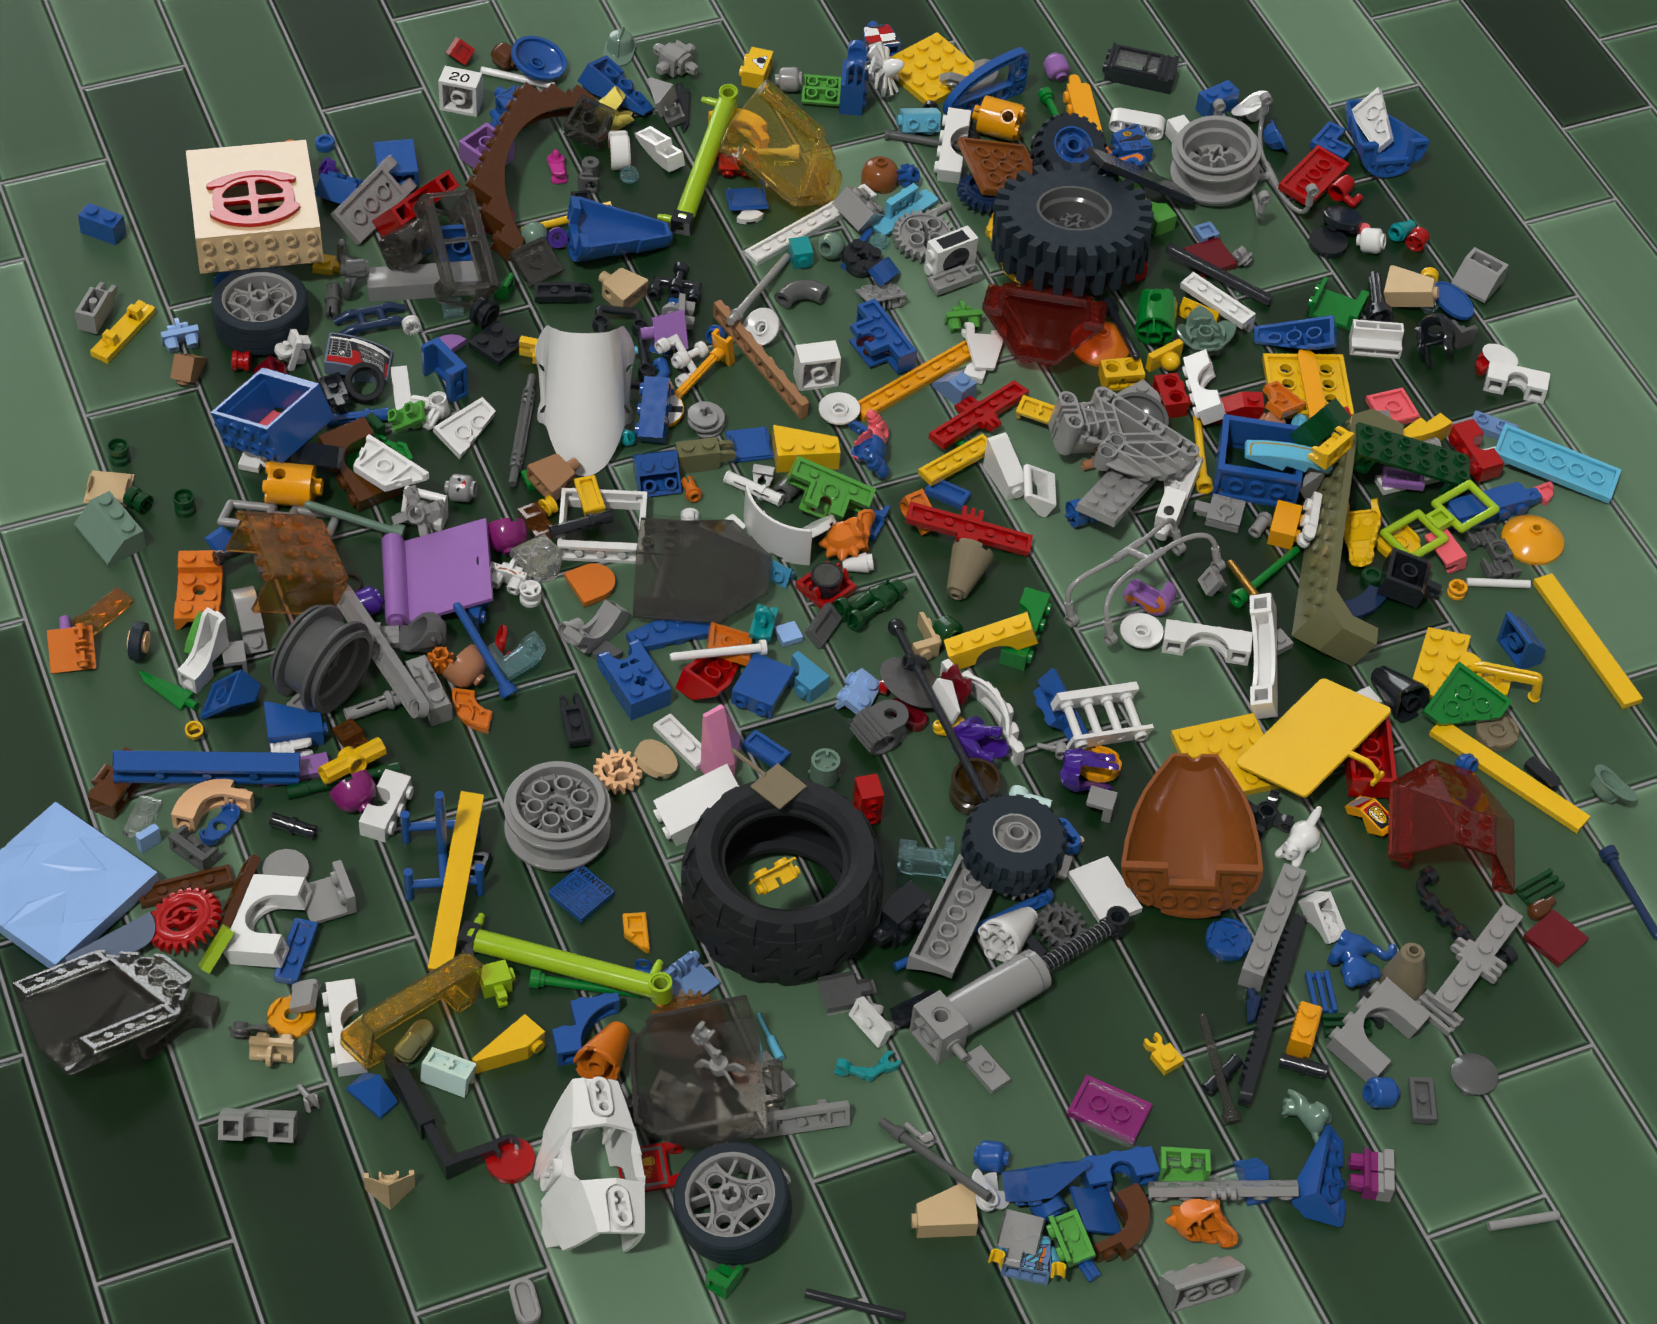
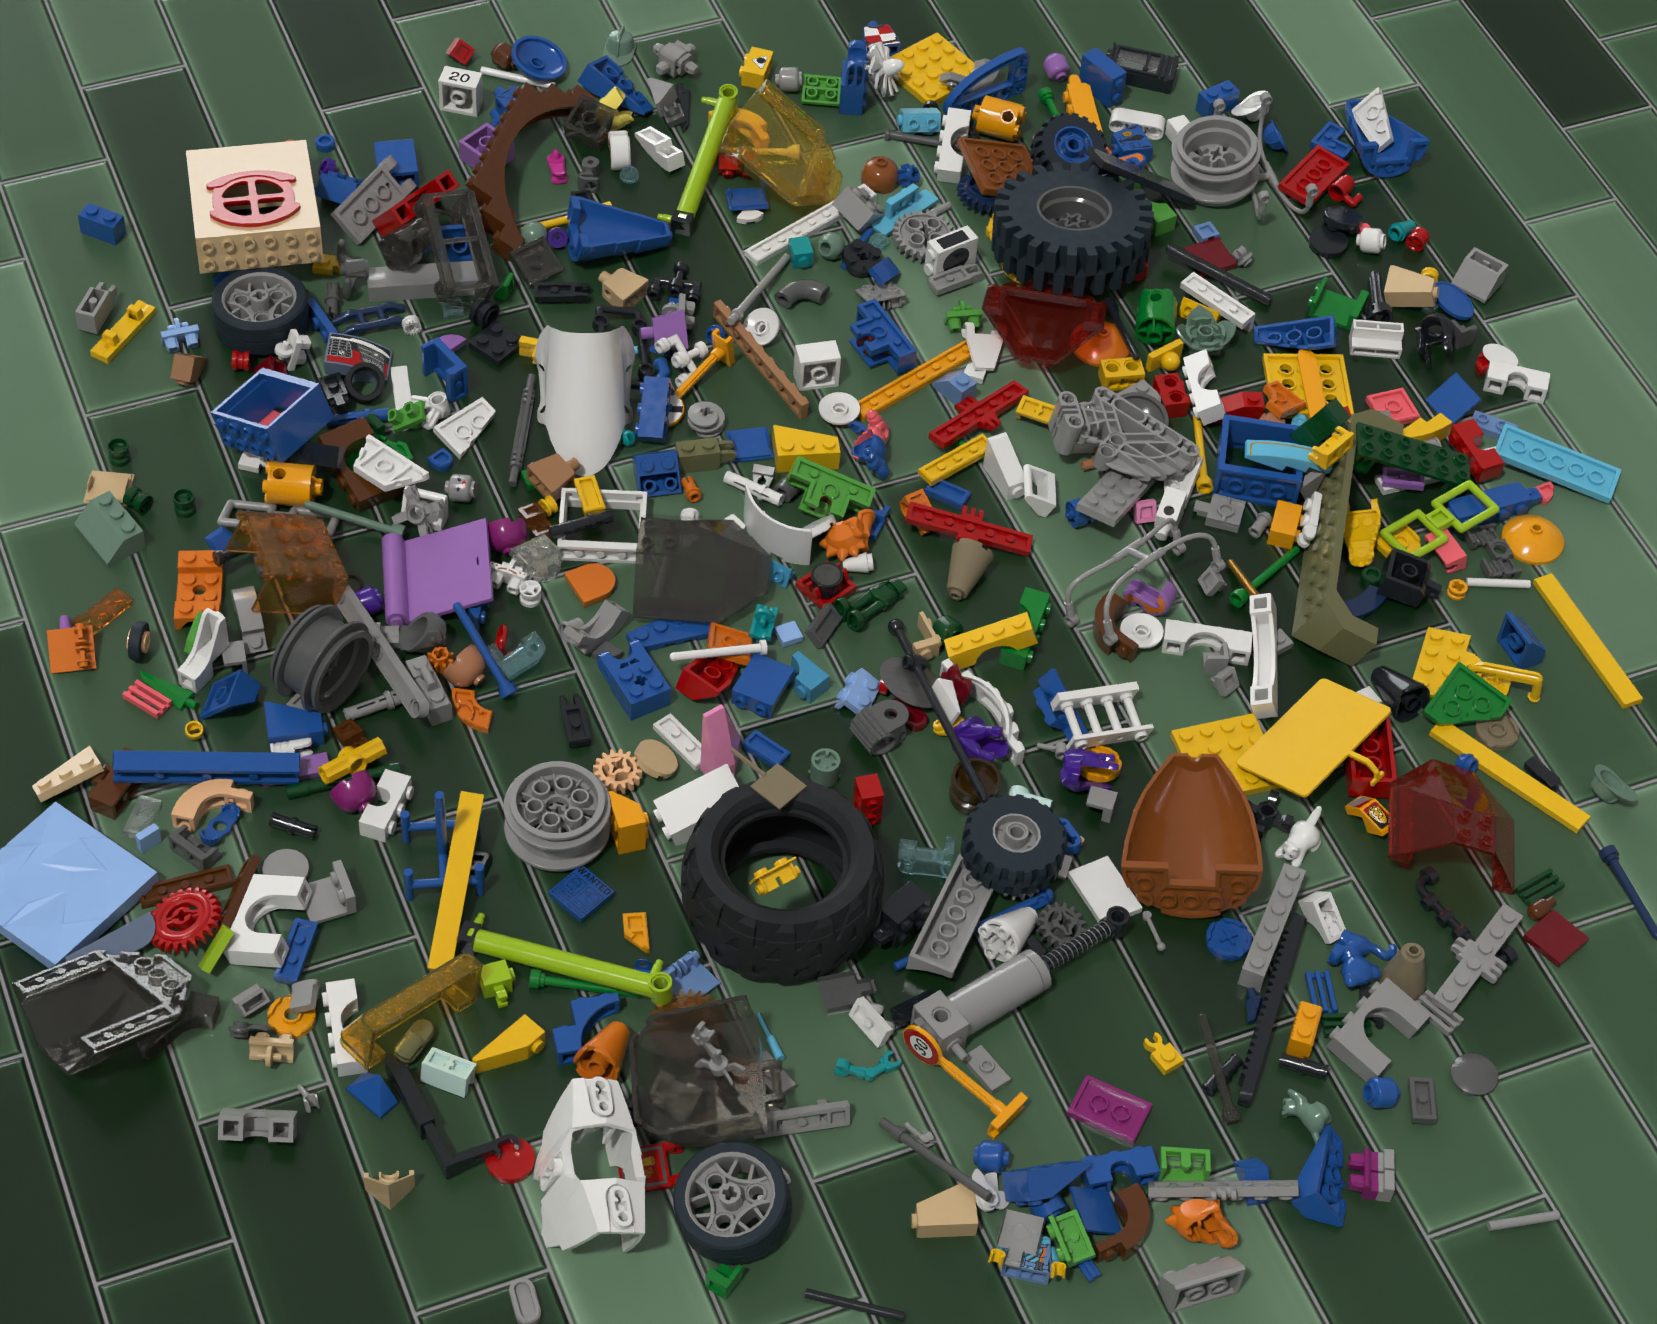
(69, 774): none -> tan wing
(149, 696): none -> coral tile
(250, 1000): none -> light grey piece
(320, 320): none -> blue hinge
(441, 460): none -> blue tile
(627, 824): none -> light orange slope
(929, 1052): none -> light orange piece
(1103, 76): none -> blue brick
(1124, 647): none -> reddish brown arch
(1145, 511): none -> bright pink tile
(1147, 917): none -> light grey hinge
(1215, 661): none -> light grey panel
(1225, 681): none -> light grey tile
(1453, 398): none -> blue piece

